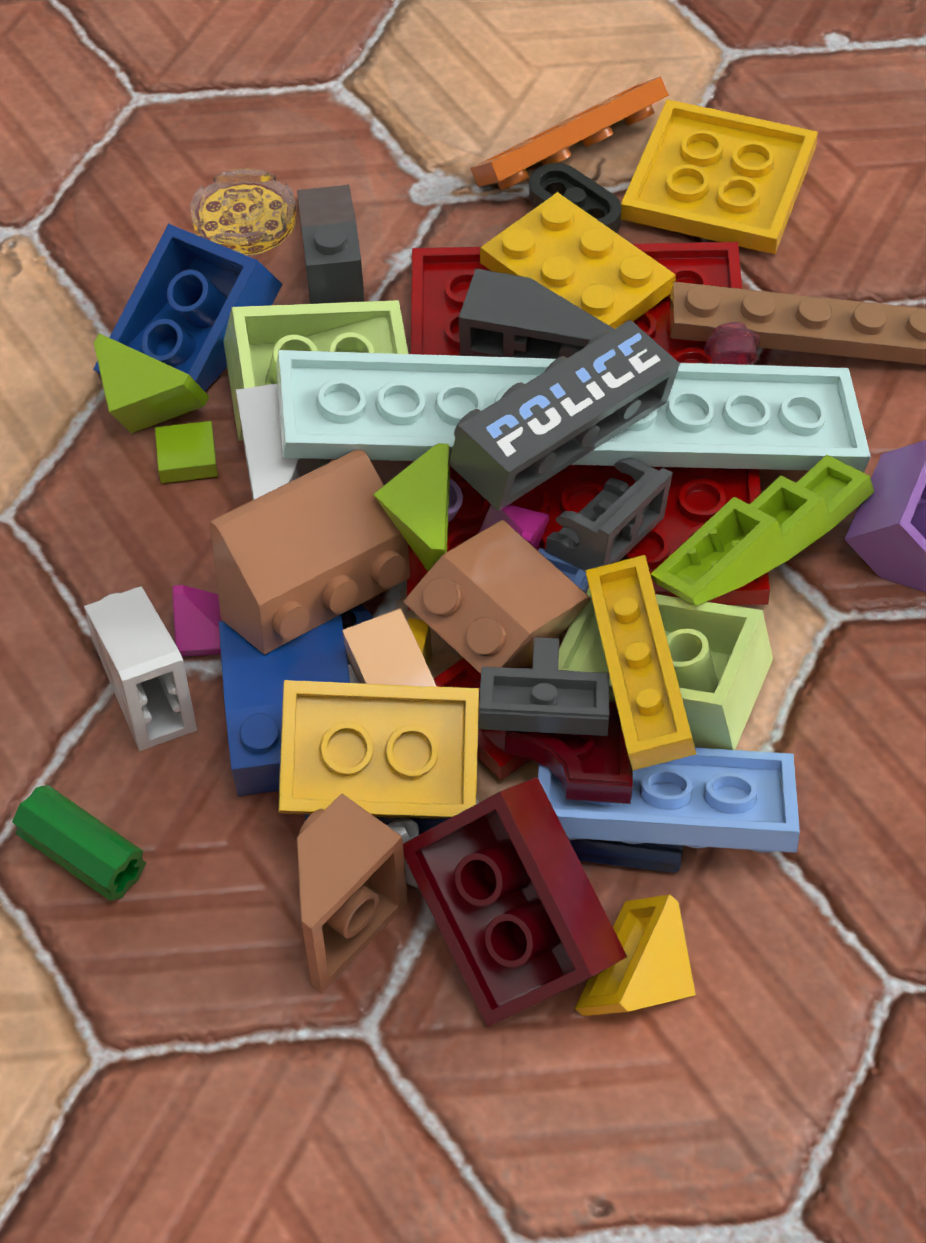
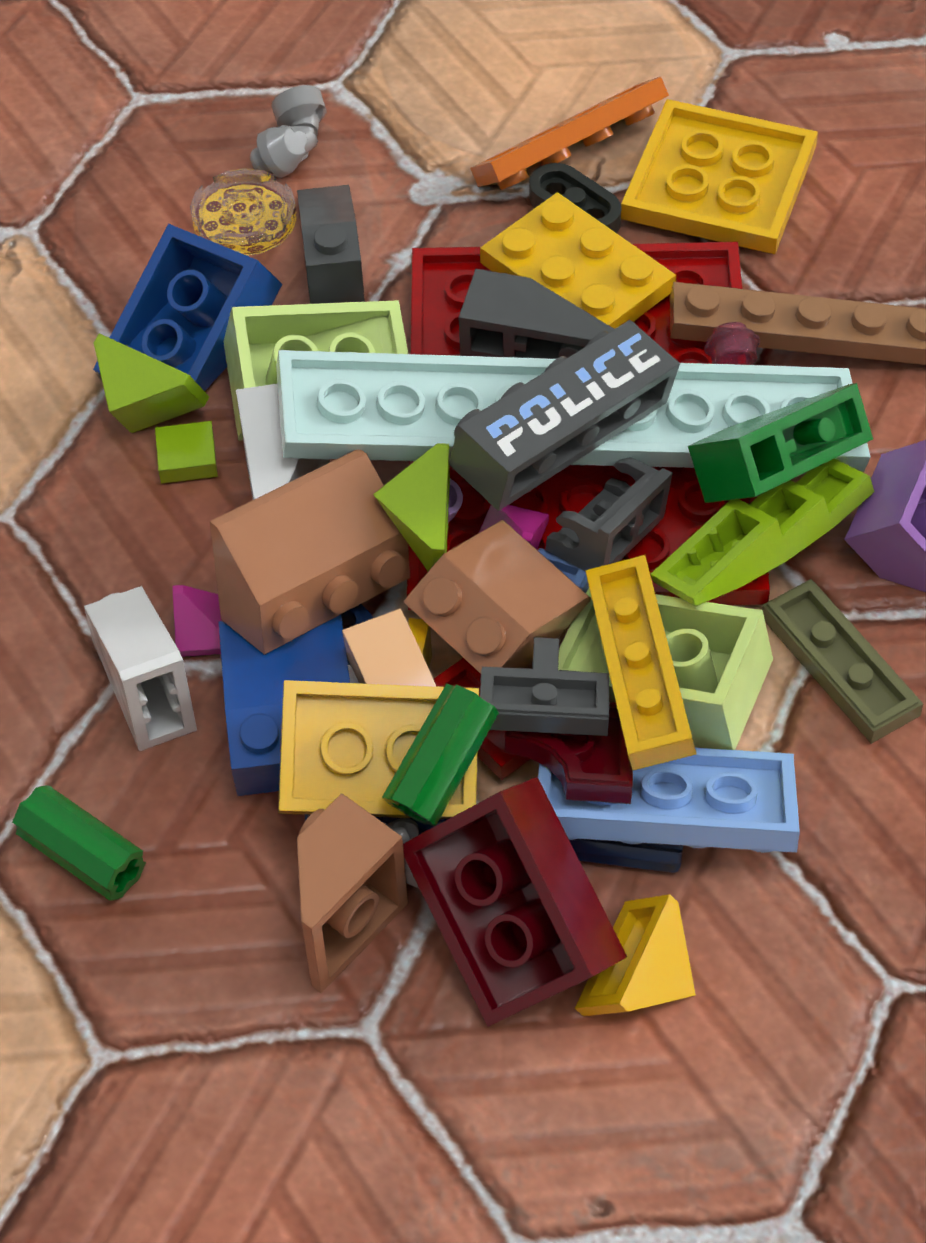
(298, 120): none -> light grey arm
(440, 754): none -> green axle
(779, 445): none -> green slope
(842, 661): none -> olive tile

